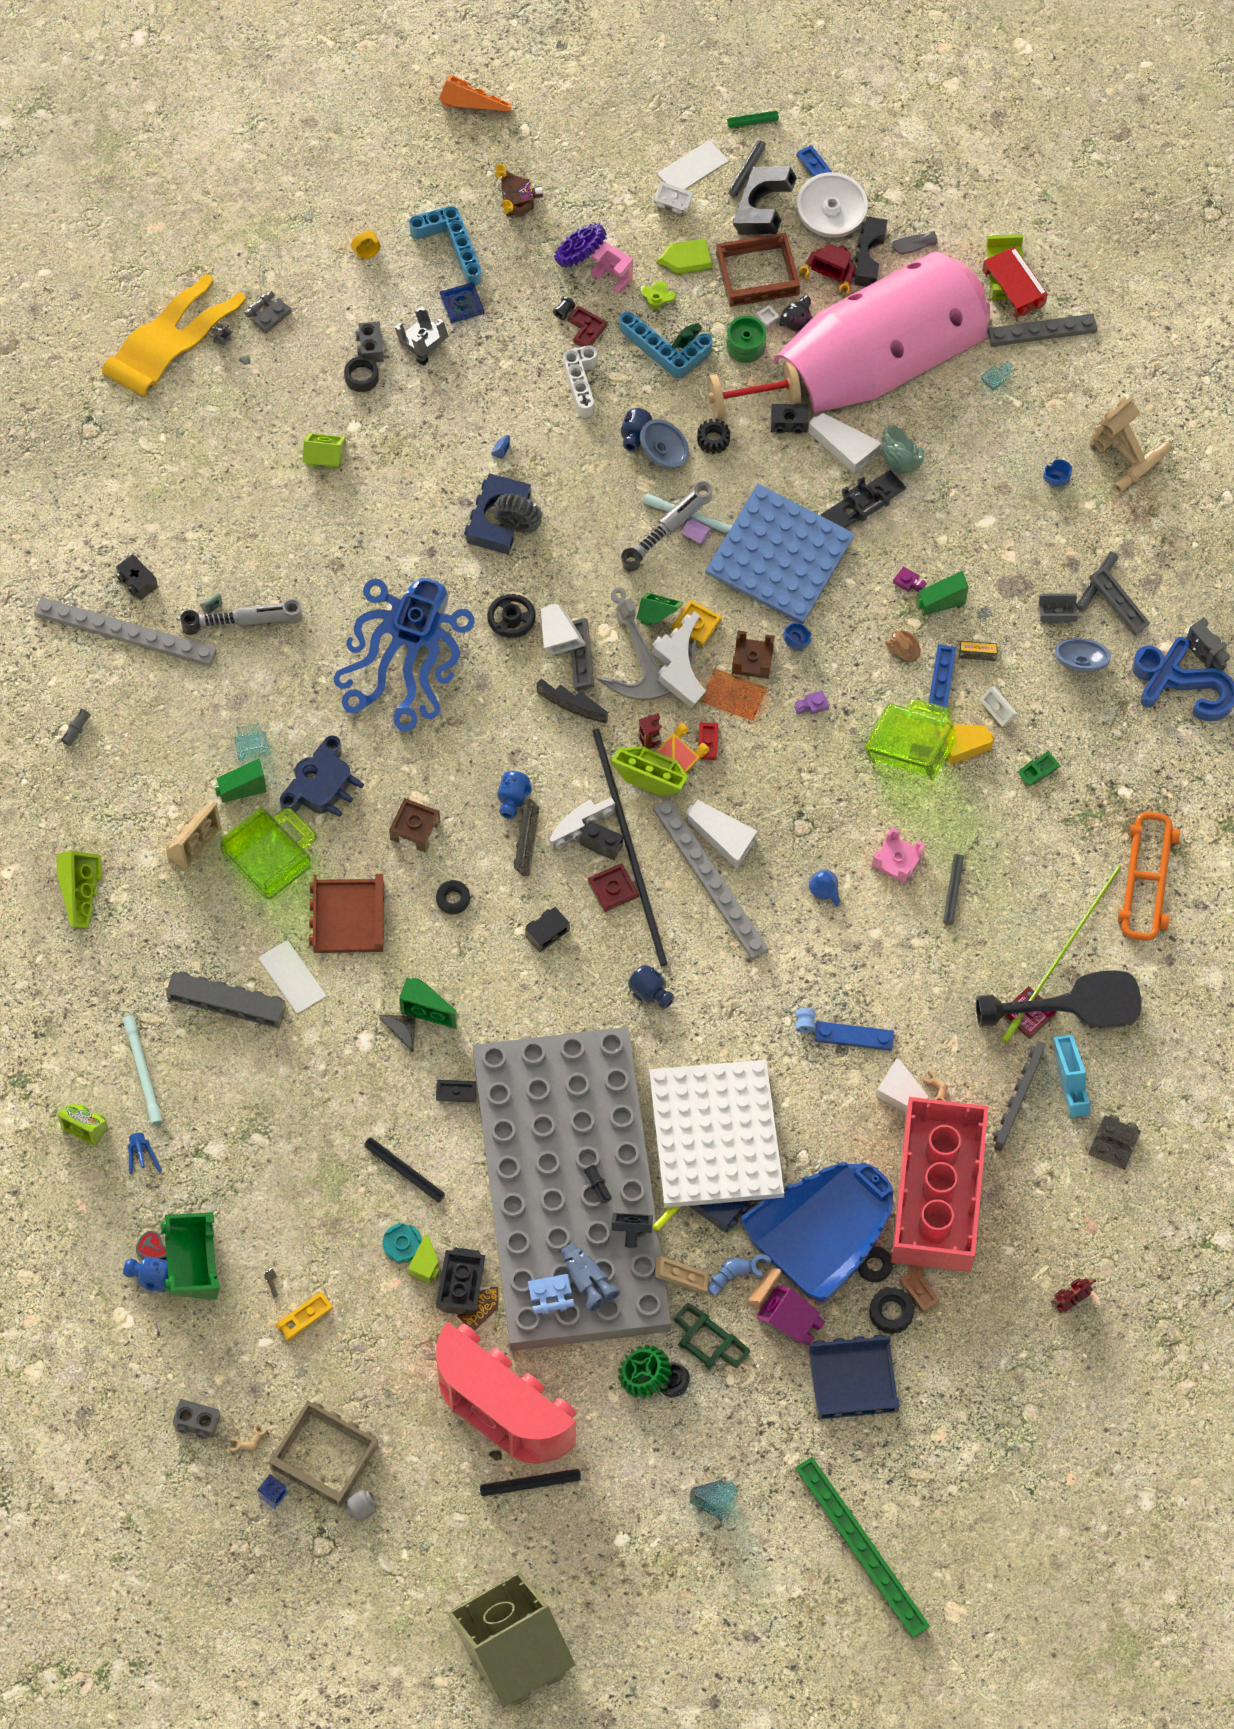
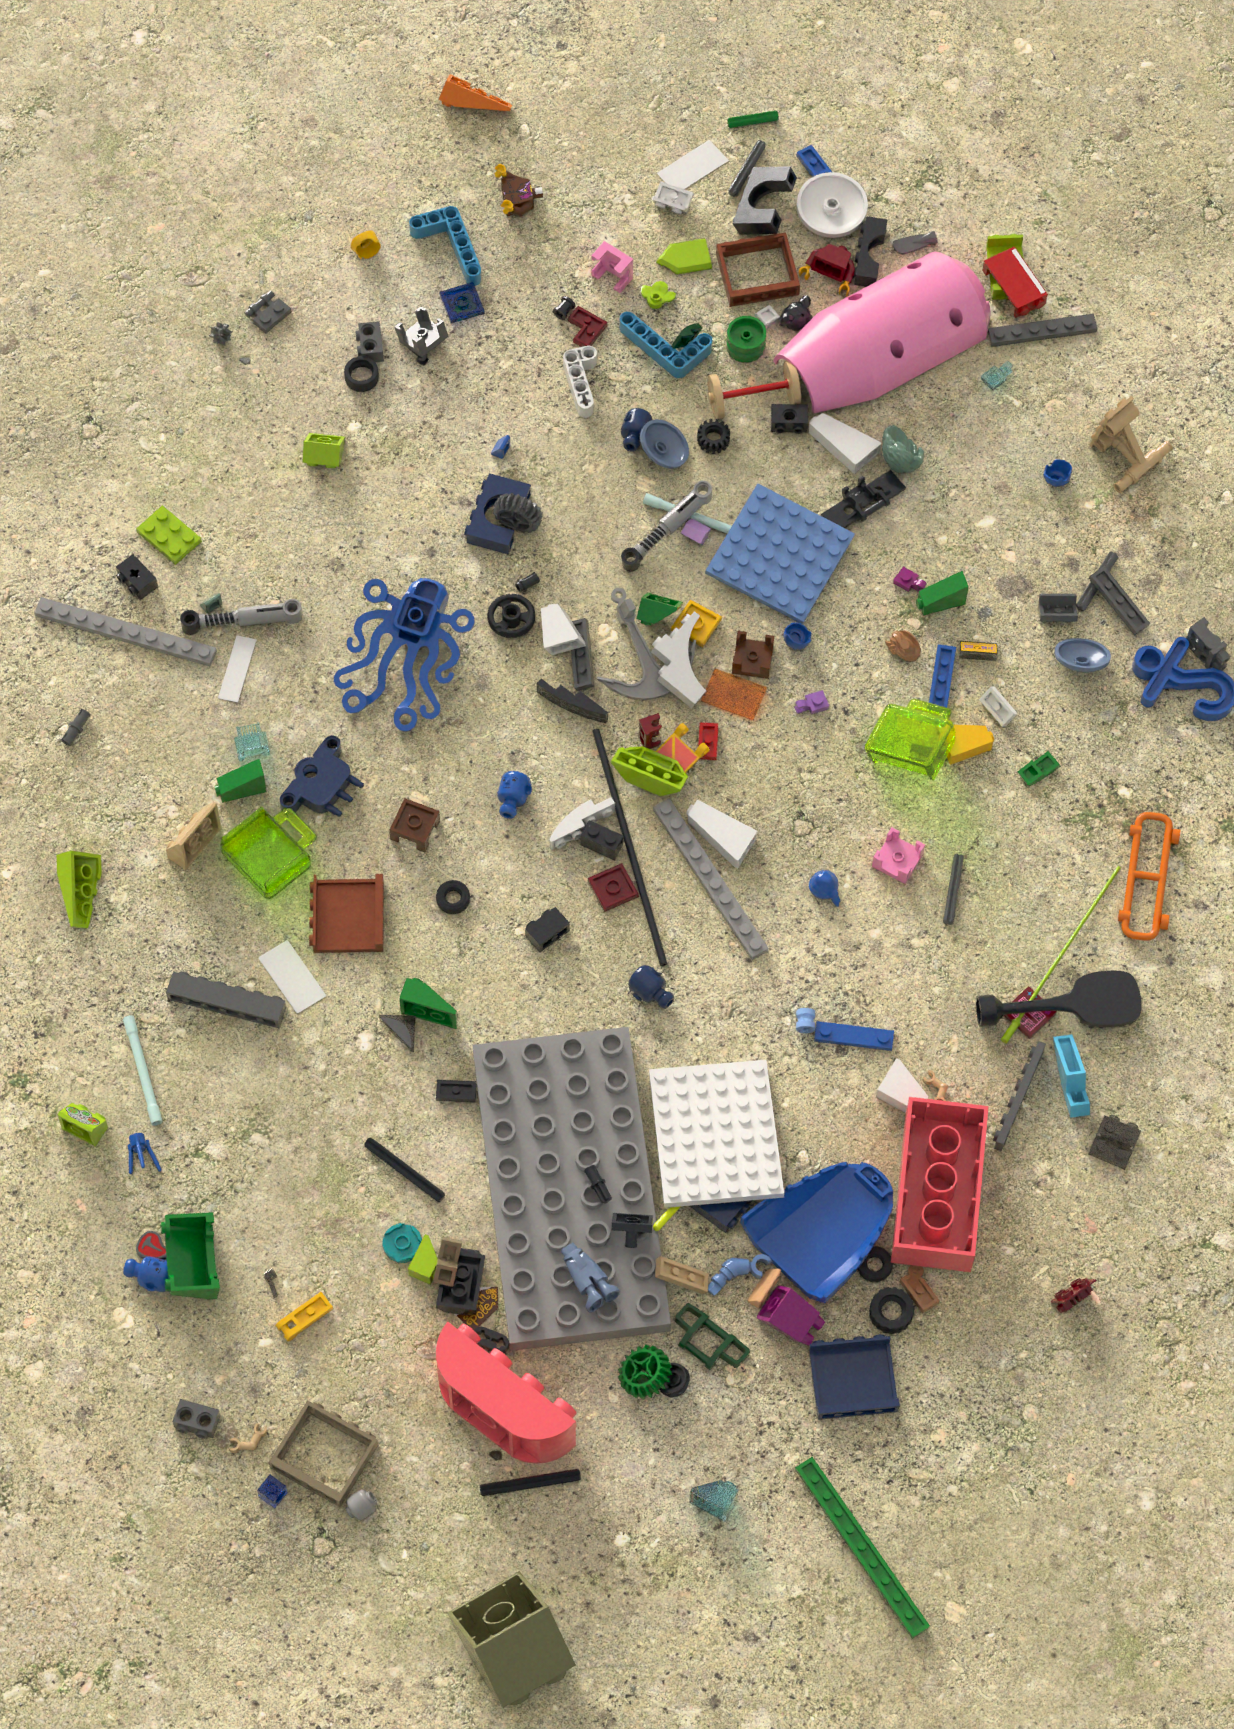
(156, 344): yellow flag -> none
(168, 535): none -> lime plate
(237, 669): none -> white sticker
(447, 1261): none -> dark tan slope
(492, 1336): none -> black beam
(525, 583): none -> black pin
(526, 838): clear smoke plate -> none
(548, 1289): light blue plate -> none
(580, 245): dark purple gear -> none

